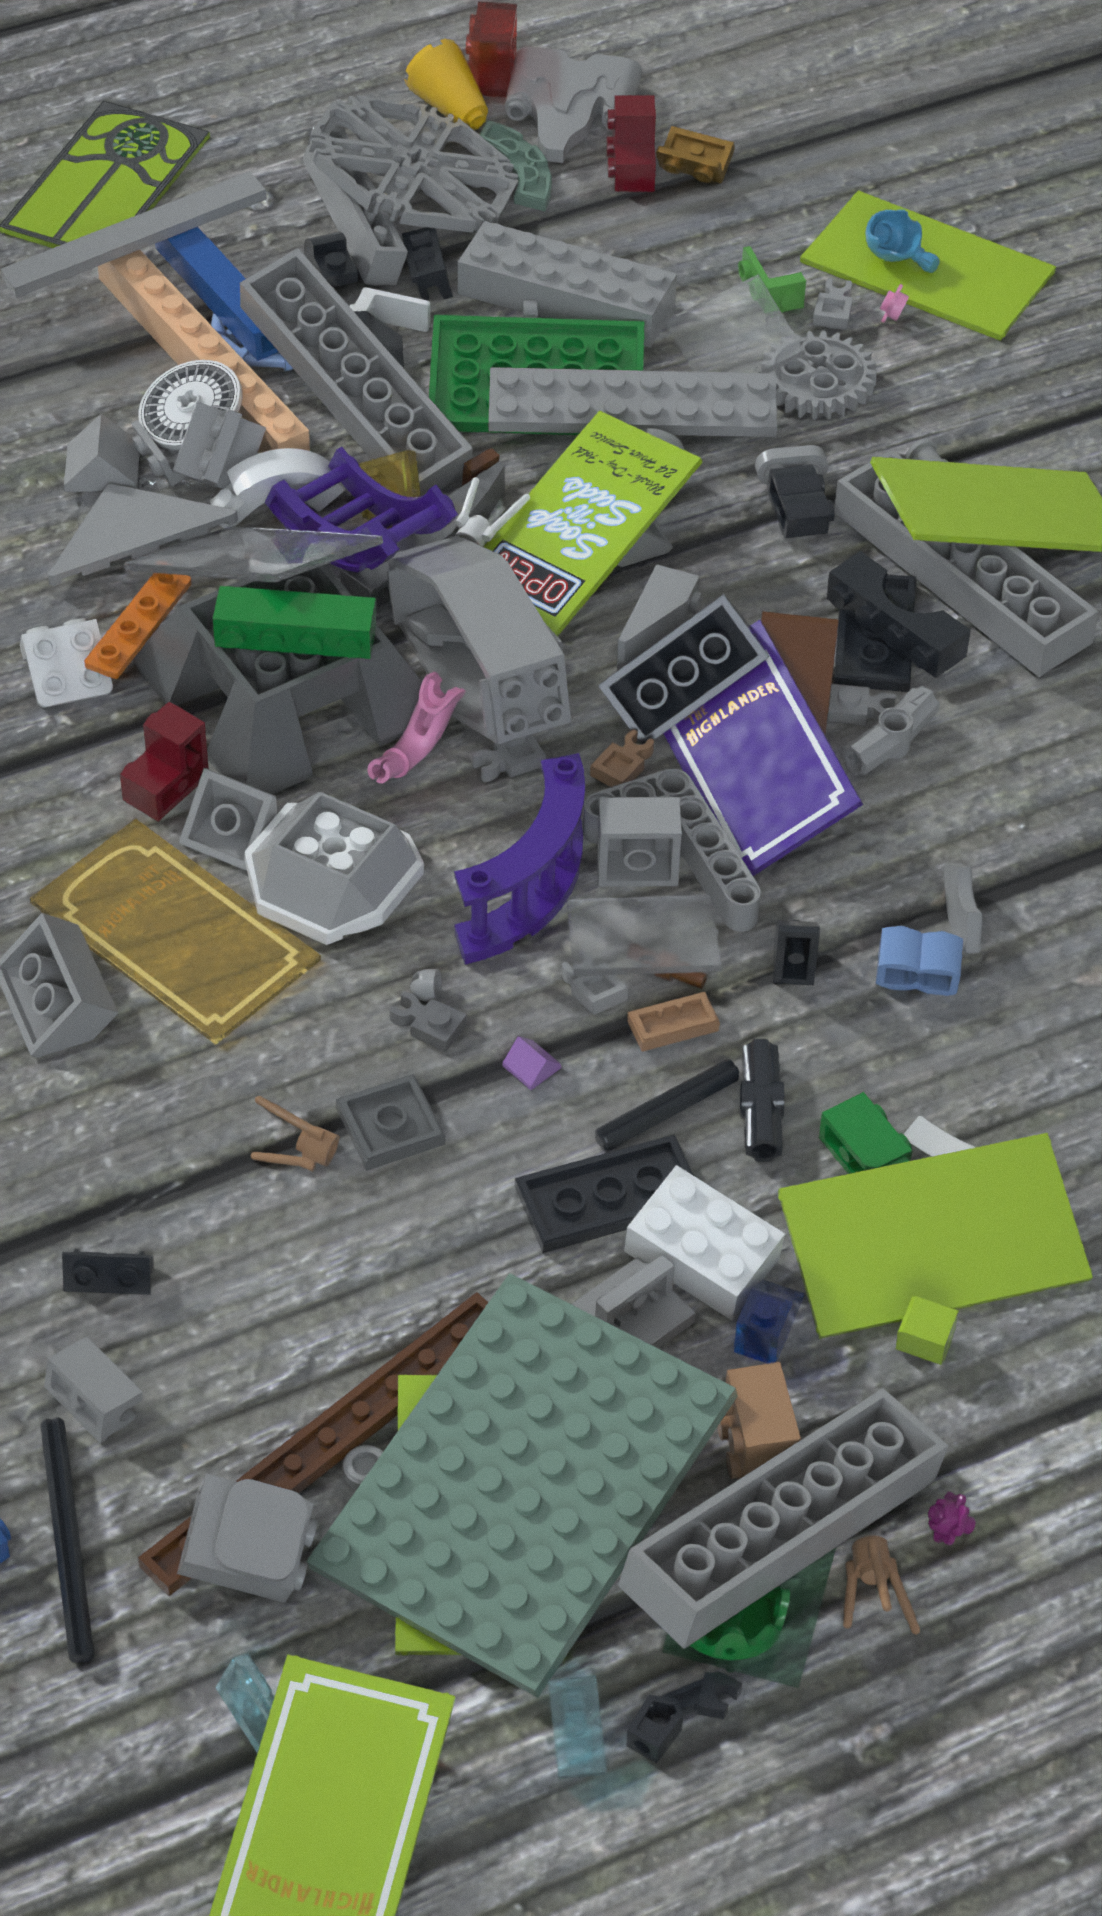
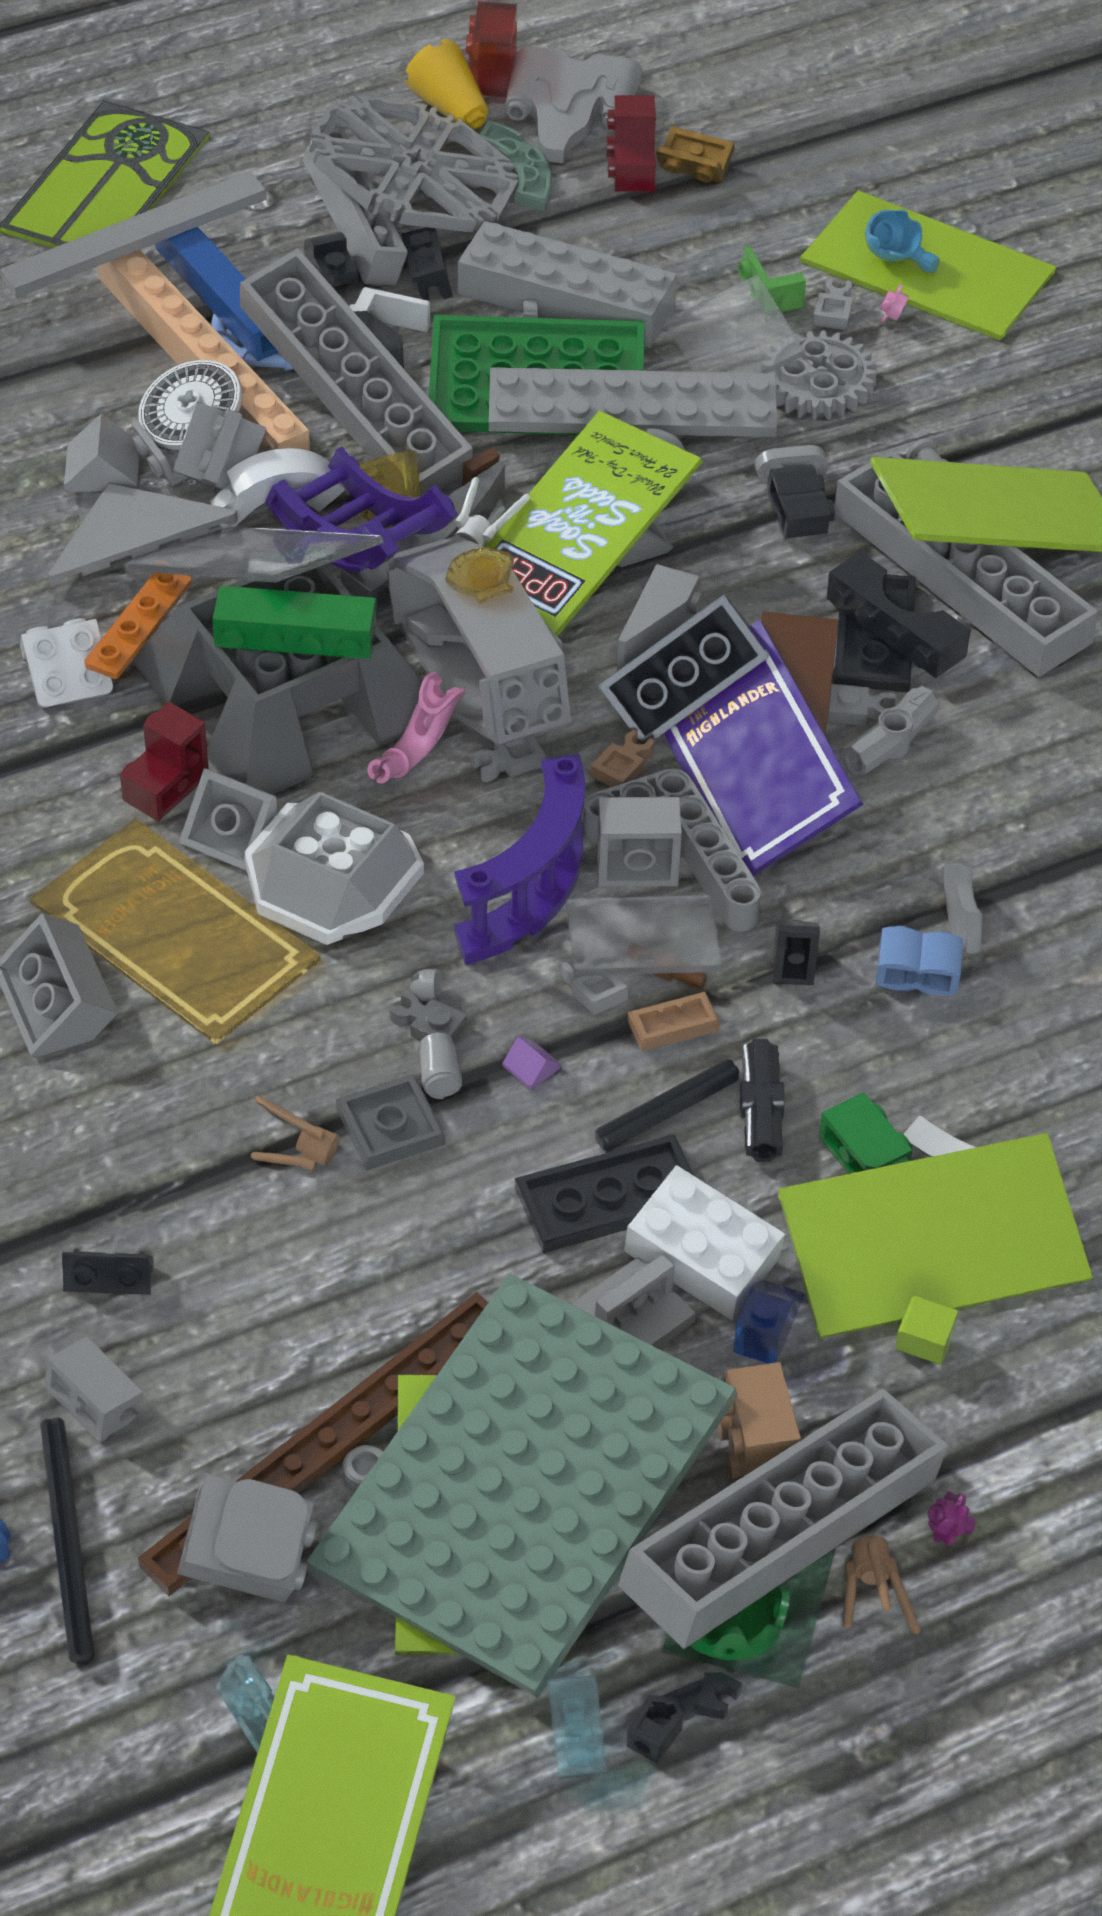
(439, 1065): none -> light grey piece
(481, 573): none -> clear yellow animal

